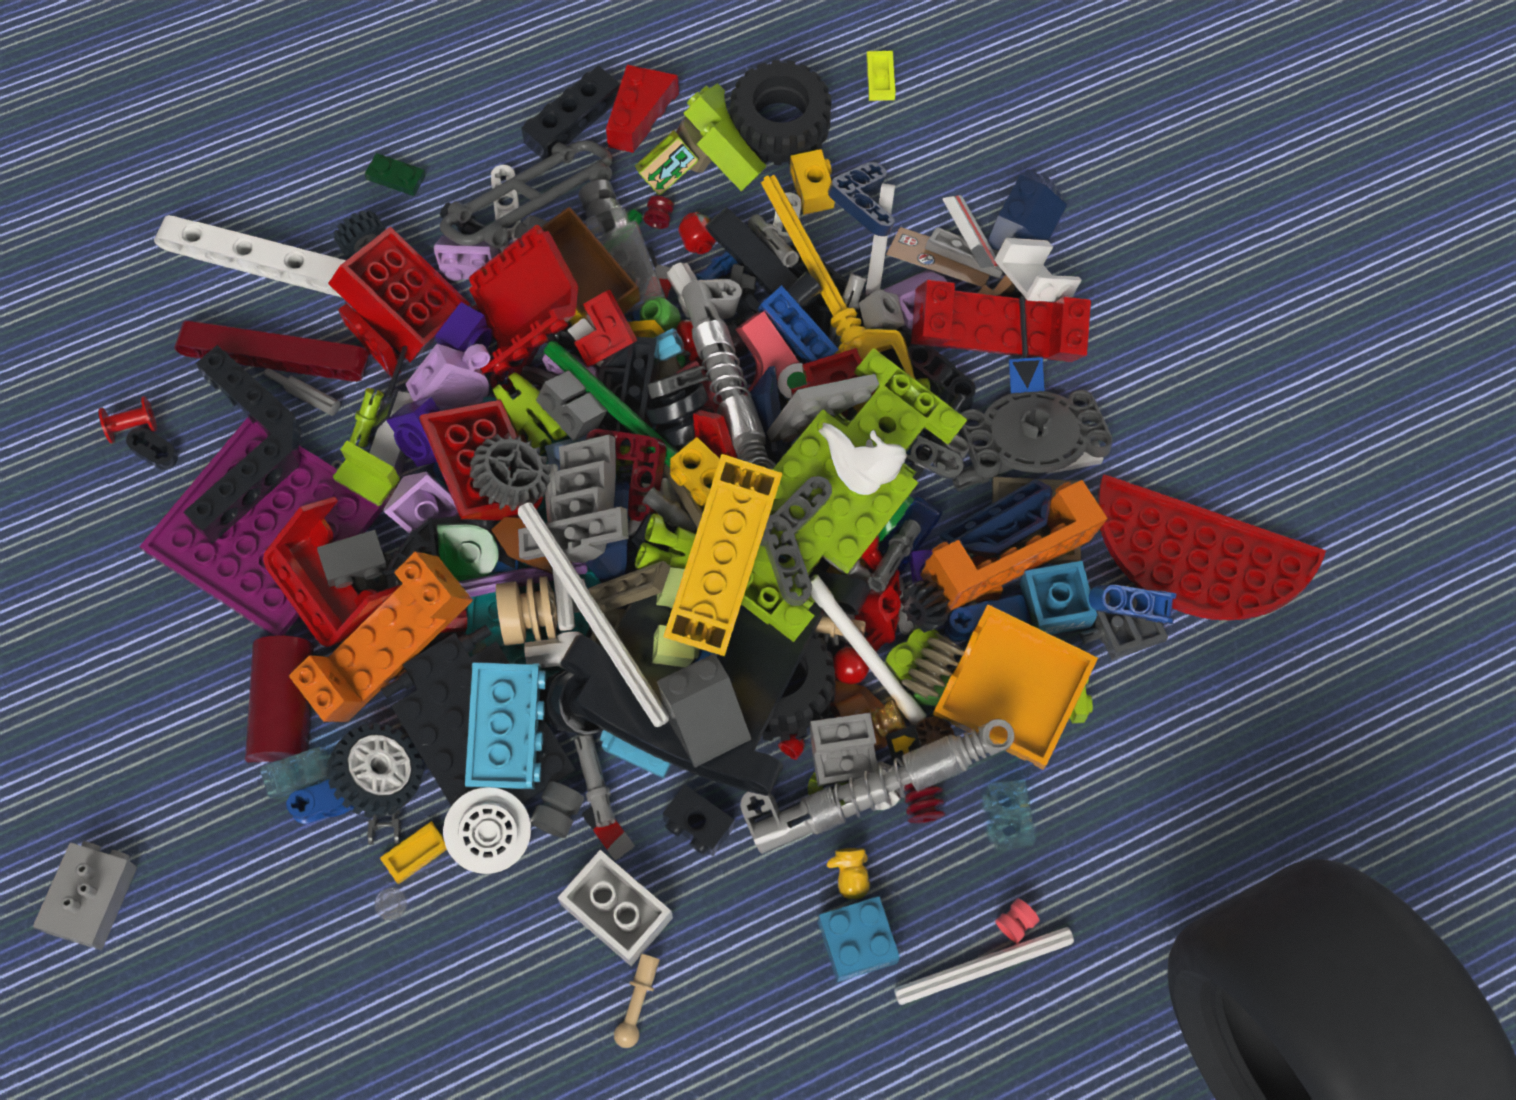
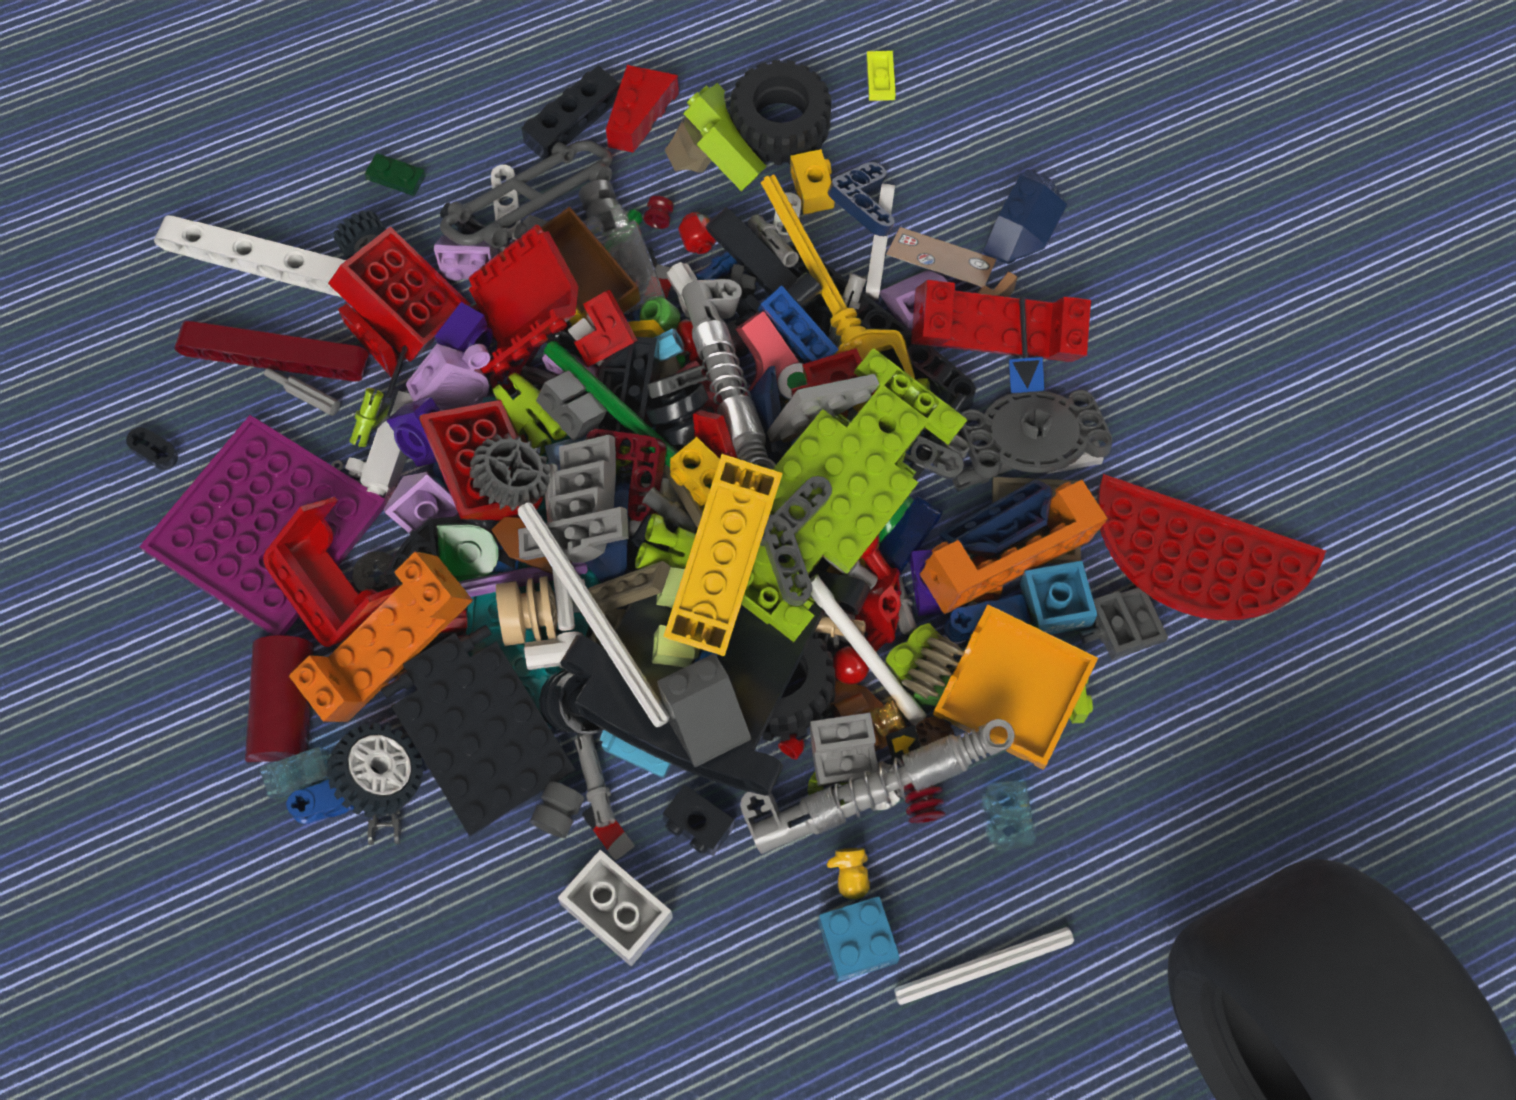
(86, 895): light grey piece -> none
(127, 419): red piece -> none
(263, 467): black brick -> none
(352, 559): dark grey piece -> none
(366, 474): lime panel -> none
(390, 904): clear plate -> none
(414, 852): yellow tile -> none
(487, 830): white wheel -> none
(505, 726): medium azure bracket -> none
(627, 1033): tan pin -> none
(666, 163): panel -> none
(866, 466): white piece -> none
(881, 311): light grey brick -> none
(899, 547): dark grey pin -> none
(925, 605): black gear -> none
(956, 249): light grey tile -> none
(971, 231): sticker -> none
(1017, 920): coral wheel -> none
(1024, 265): white panel -> none
(1151, 604): blue piece -> none

